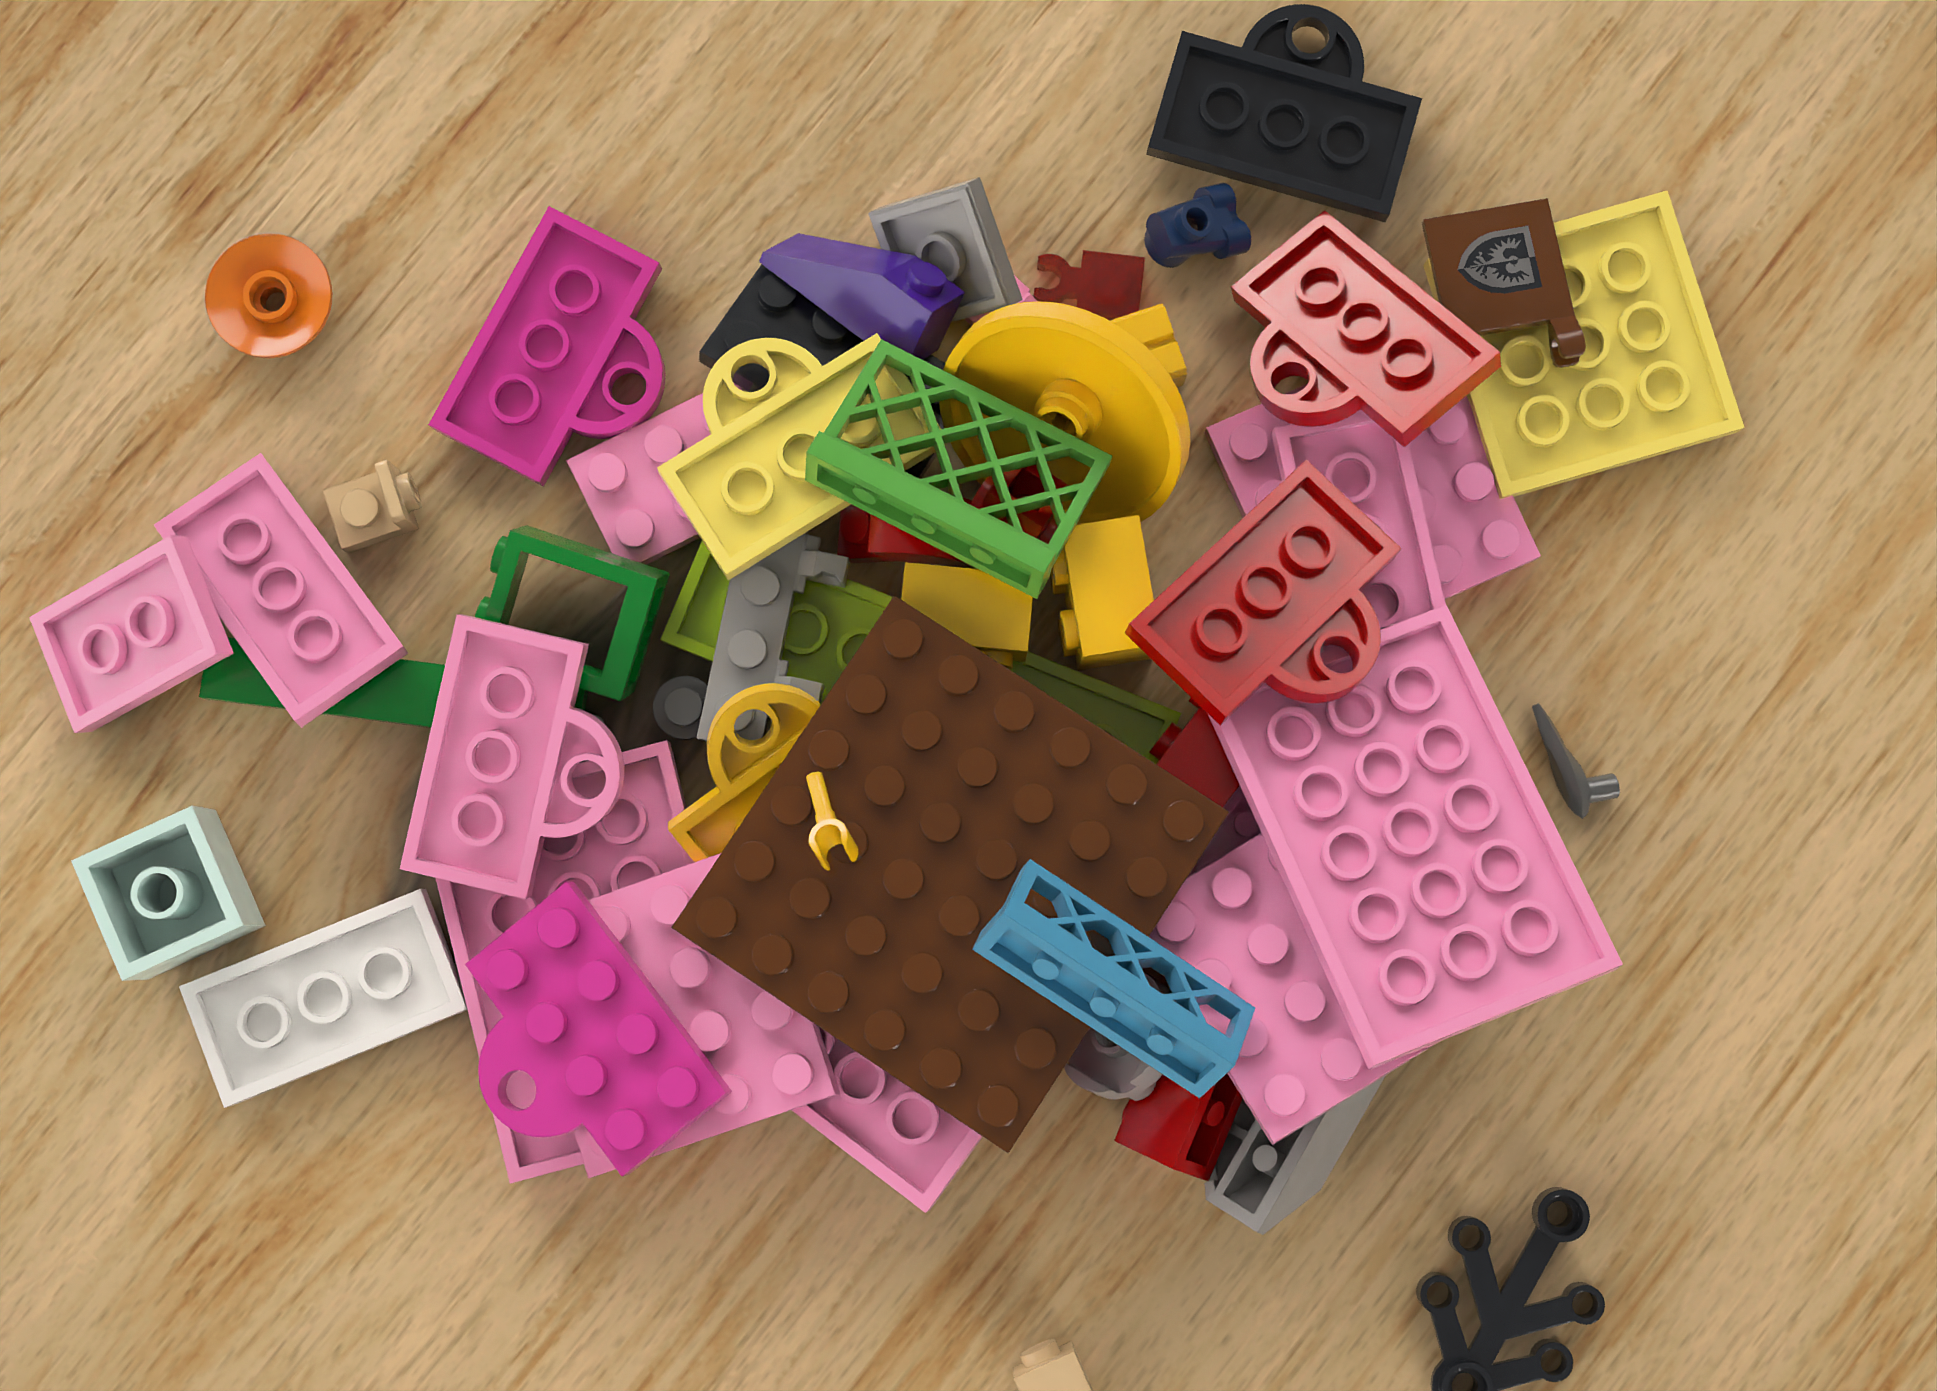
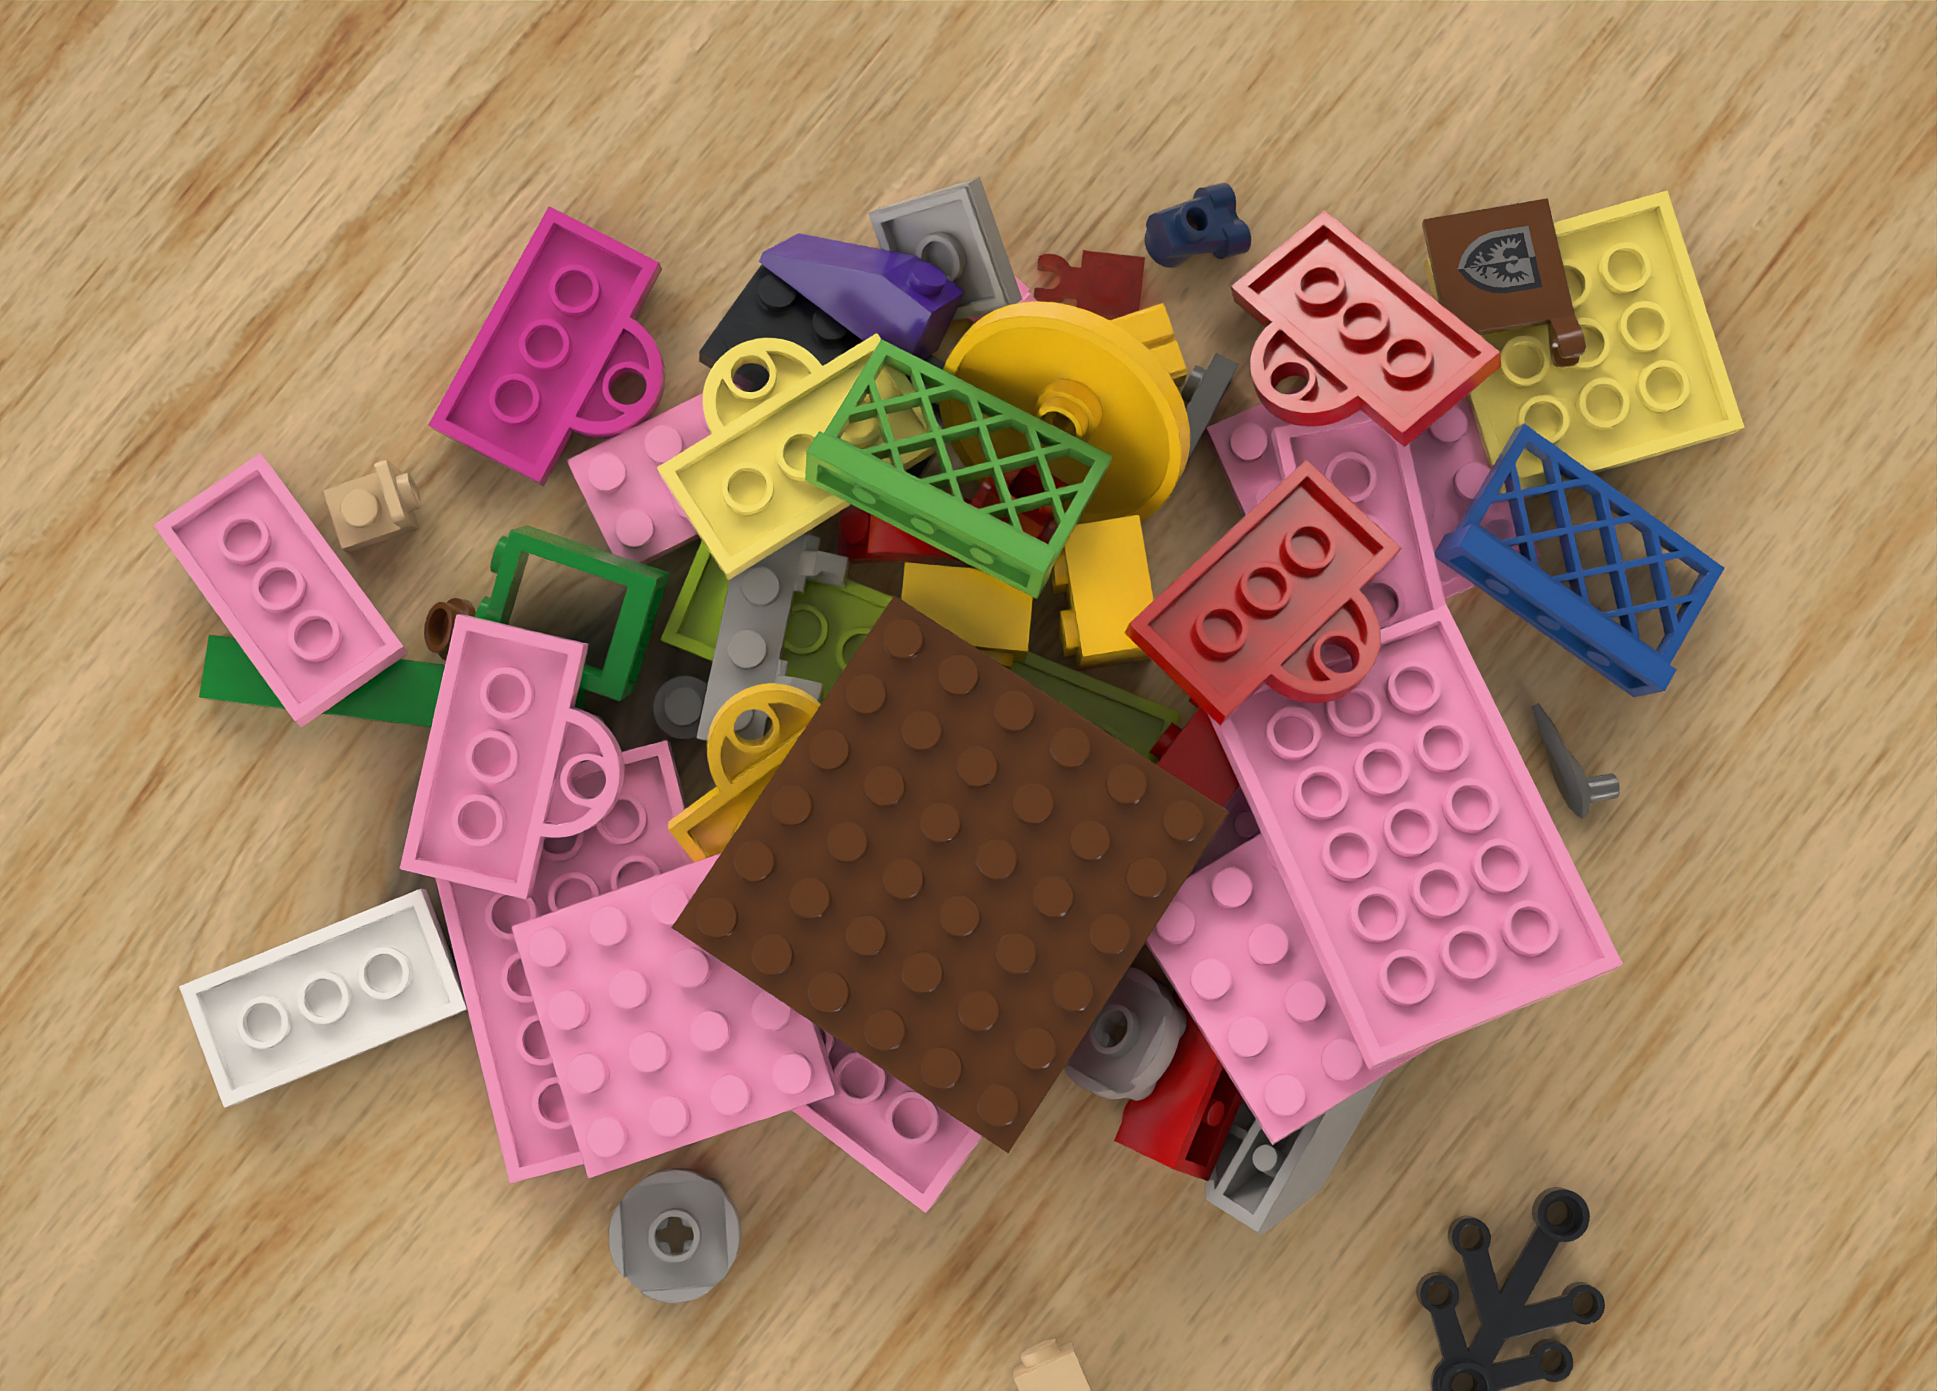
(131, 634): bright pink plate -> none
(168, 893): light aqua brick -> none
(245, 280): orange dish -> none
(441, 621): none -> reddish brown plate
(588, 1036): dark pink plate -> none
(650, 1262): none -> light grey plate
(828, 829): yellow hand -> none
(1113, 990): dark azure fence -> none
(1203, 394): none -> dark grey plate
(1287, 114): black plate -> none
(1566, 613): none -> blue fence

